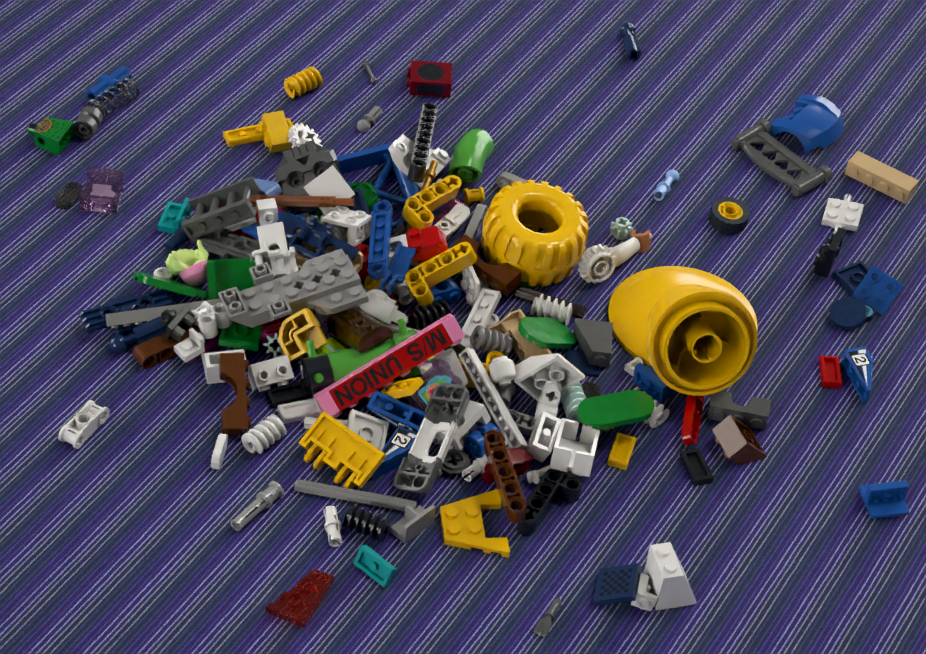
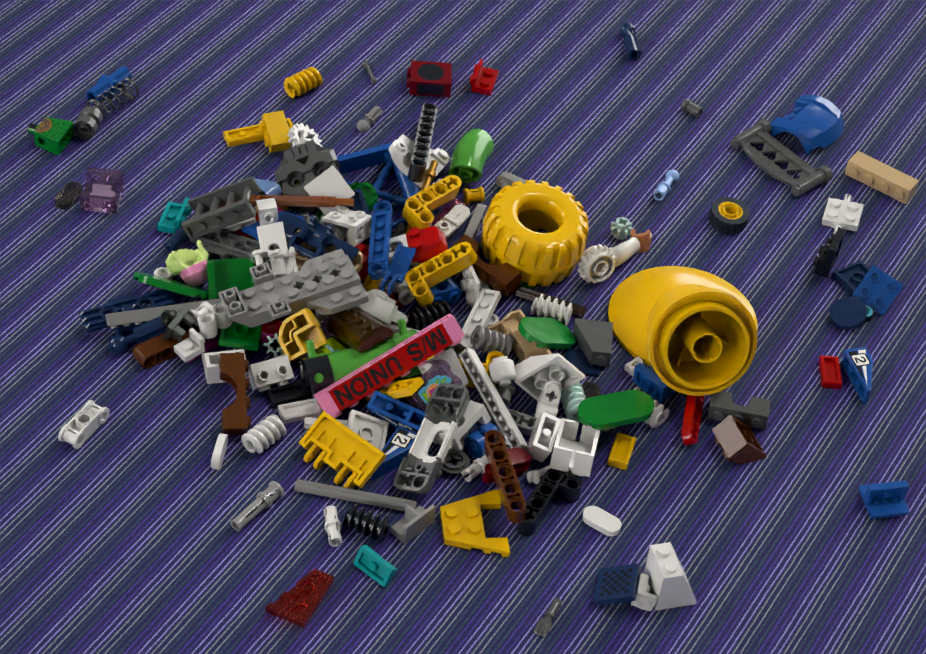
(483, 79): none -> red bracket
(601, 520): none -> white tile
(692, 108): none -> dark grey pin
(696, 467): black tile -> none

